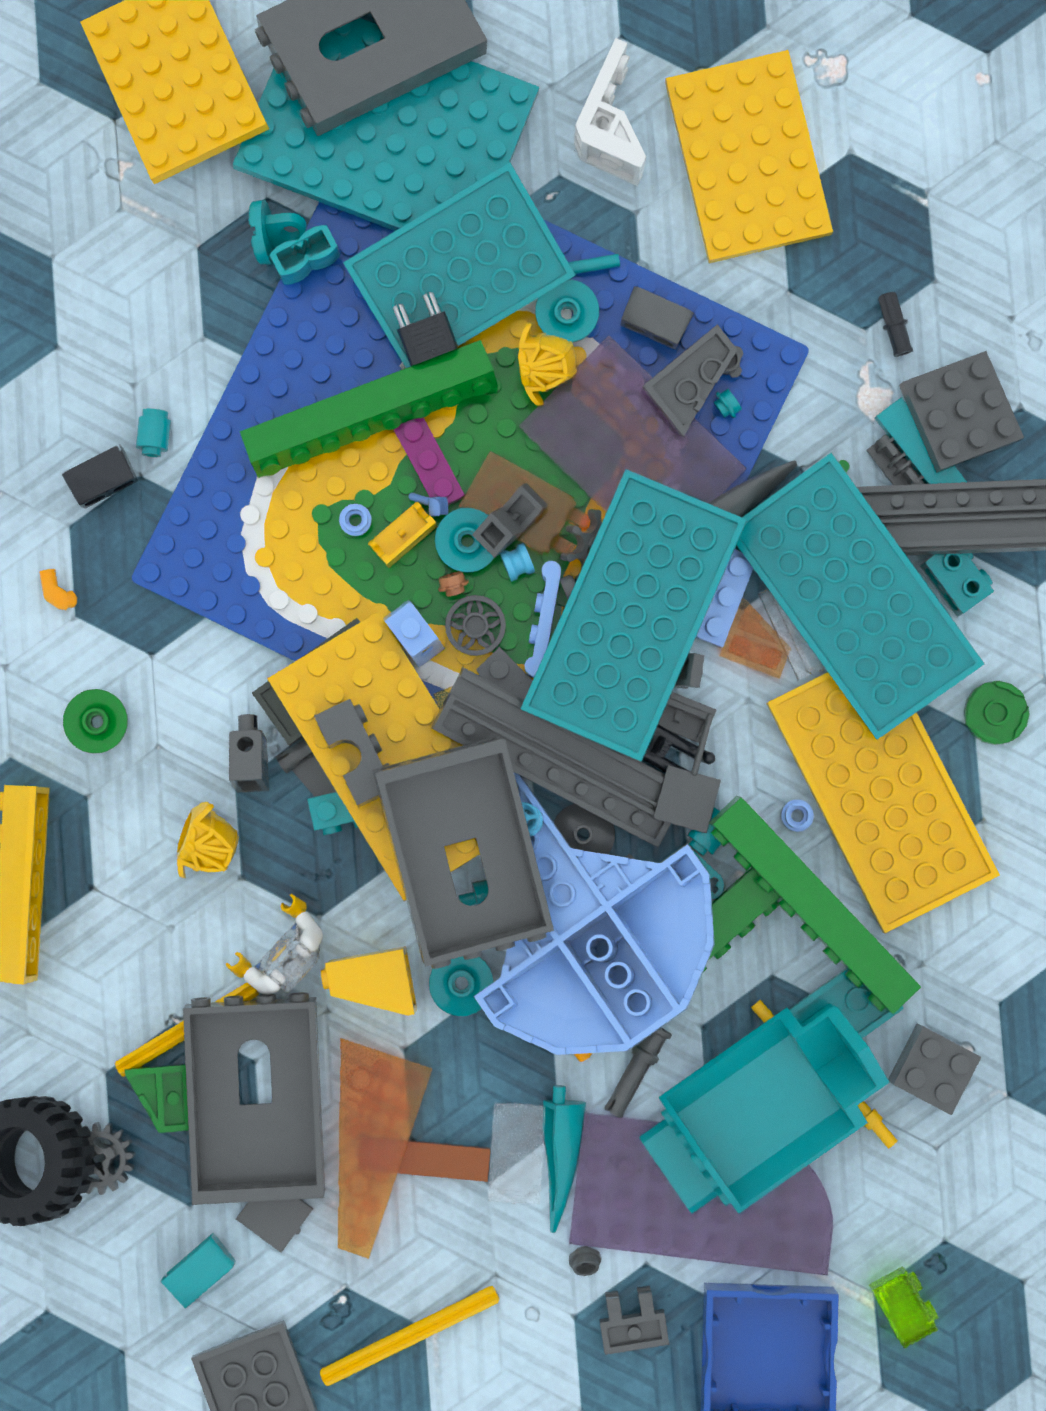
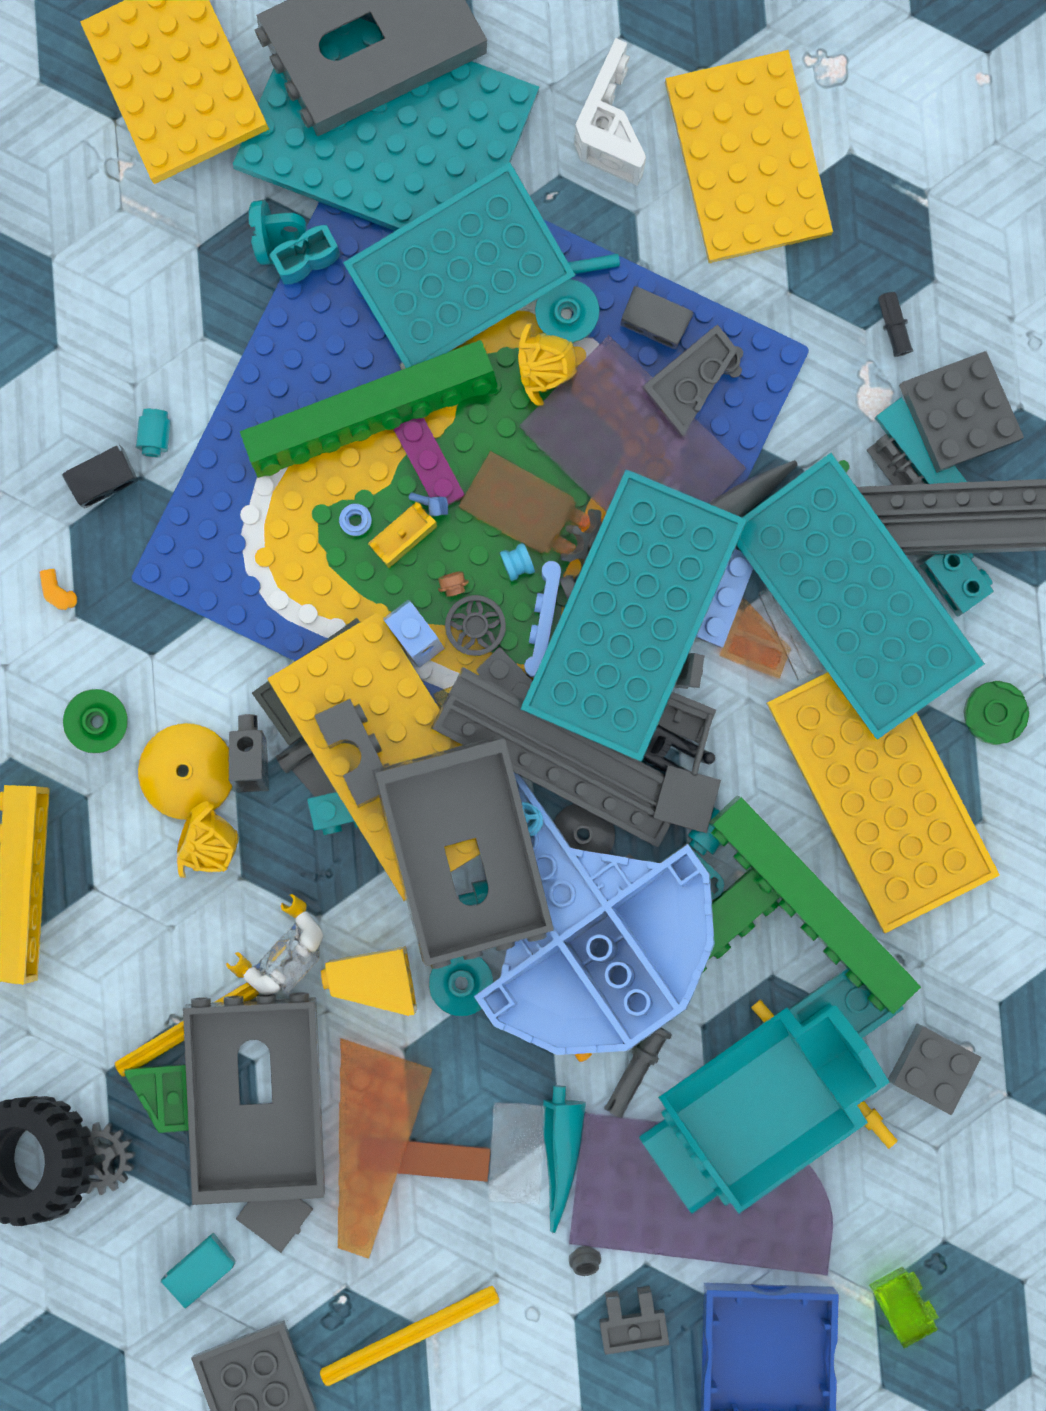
(207, 763): none -> yellow dish
(425, 337): black piece -> none
(449, 536): teal dish -> none
(510, 521): dark grey slope -> none
(727, 403): teal plate -> none
(806, 820): light blue plate -> none

